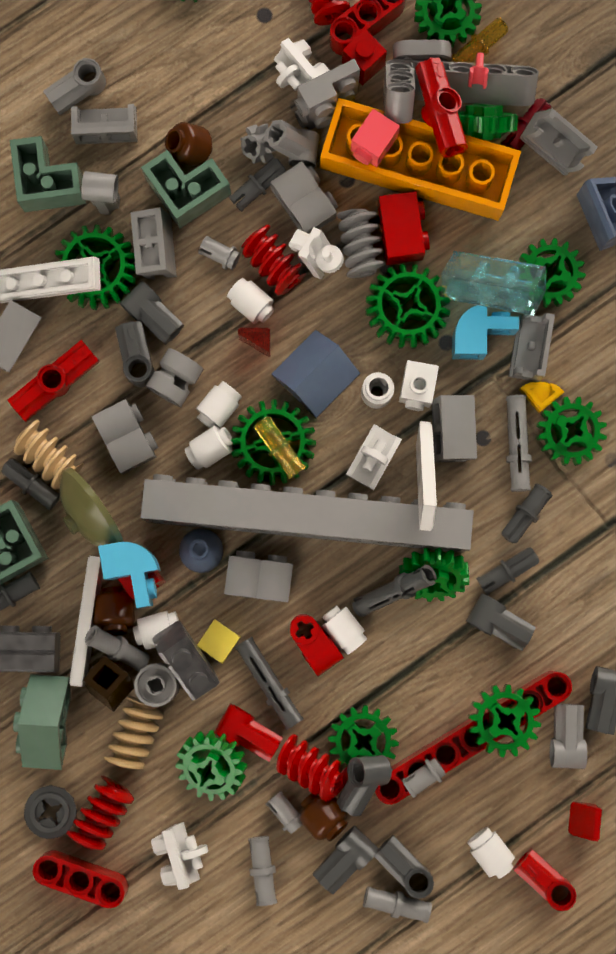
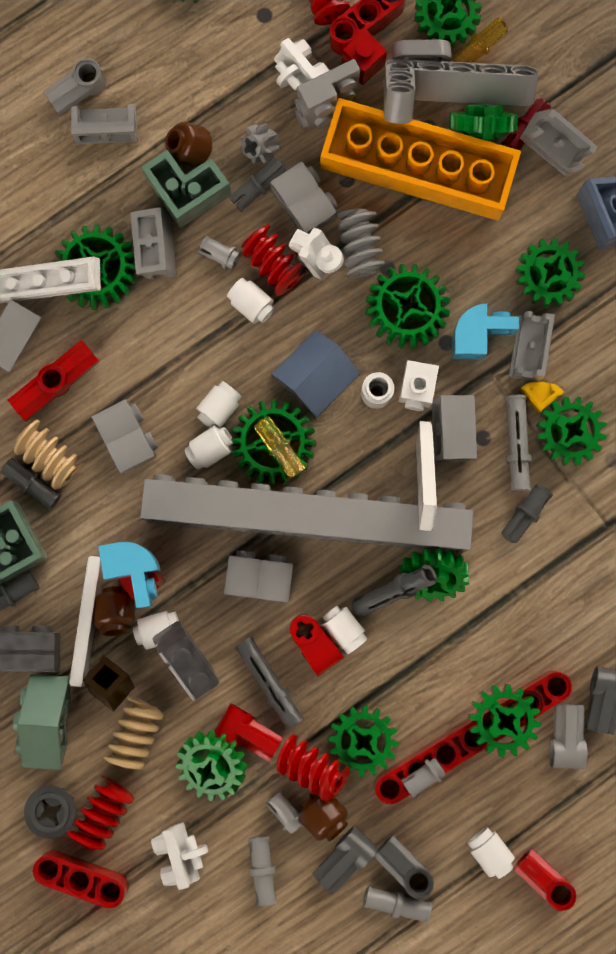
(38, 183): sand green brick -> none
(86, 511): olive dish -> none
(101, 191): light grey piece -> none
(116, 648): light grey pin -> none
(134, 351): dark grey piece -> none
(146, 306): dark grey piece -> none
(156, 685): light grey wheel -> none
(174, 366): light grey wheel -> none
(201, 550): sand blue brick -> none
(218, 641): light yellow slope -> none
(256, 338): clear red slope -> none
(293, 142): light grey piece -> none
(363, 778): dark grey piece -> none
(373, 457): white hips -> none
(374, 138): coral brick -> none
(401, 228): red brick -> none
(441, 107): red piece -> none
(478, 74): coral hand -> none
(494, 282): clear light blue brick -> none
(494, 619): dark grey piece -> none
(508, 570): dark grey axle -> none
(585, 820): red slope -> none

